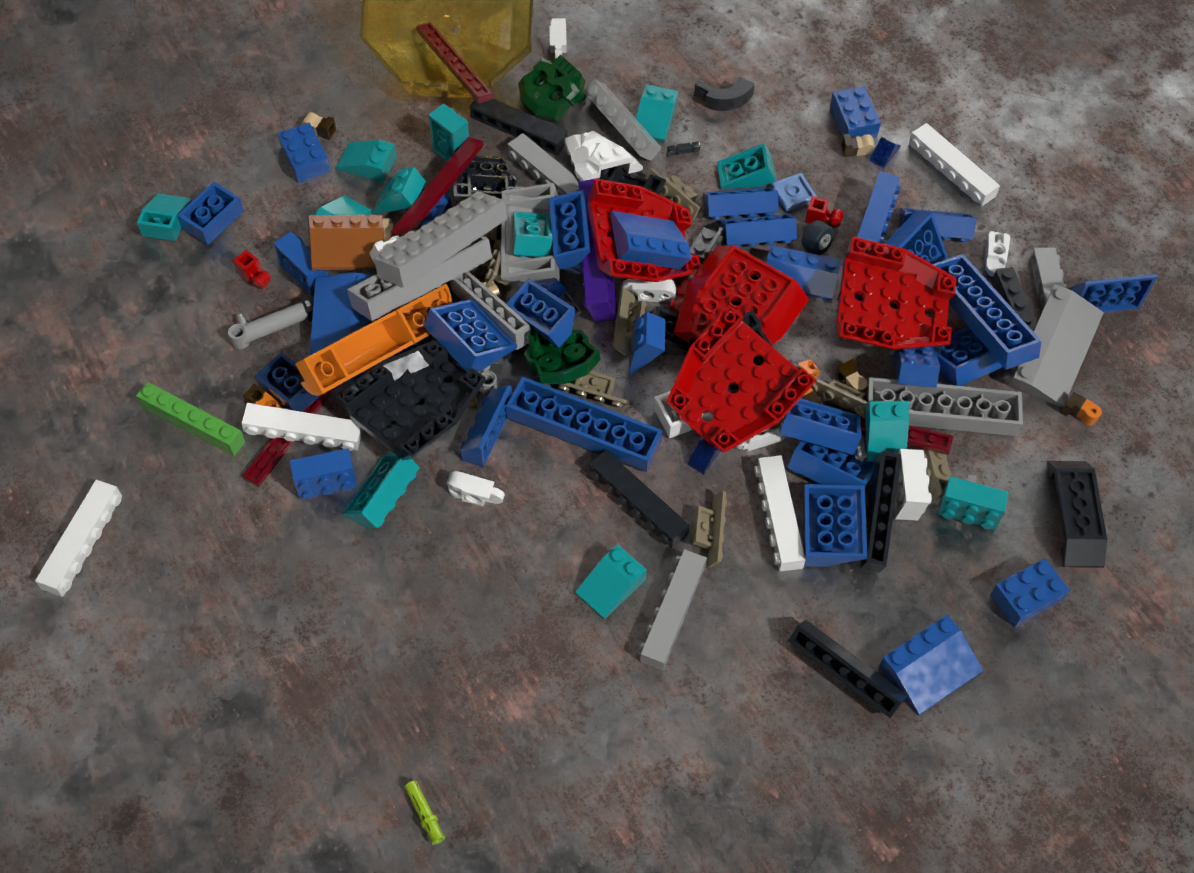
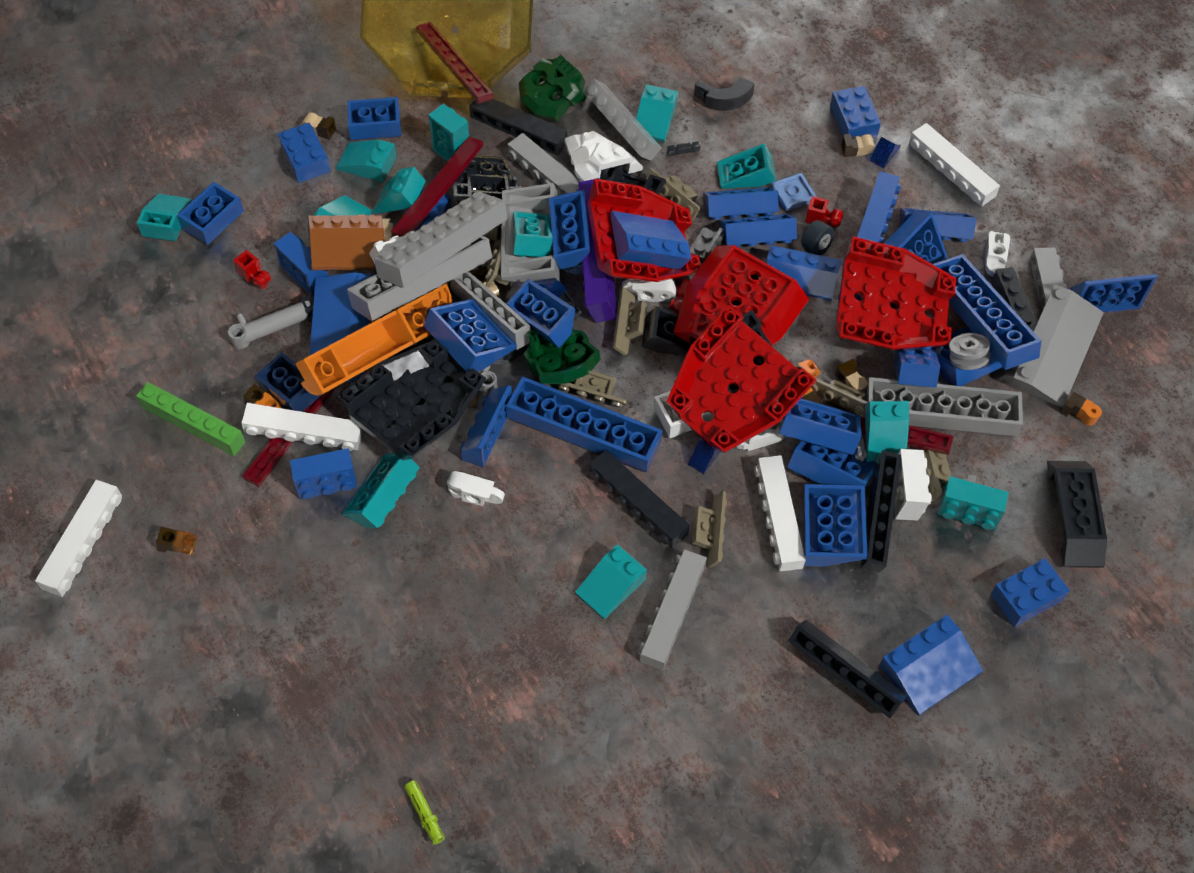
(176, 541): none -> leg
(374, 118): none -> blue brick
(558, 36): white piece -> none
(646, 341): blue slope -> none
(969, 351): none -> light grey wheel

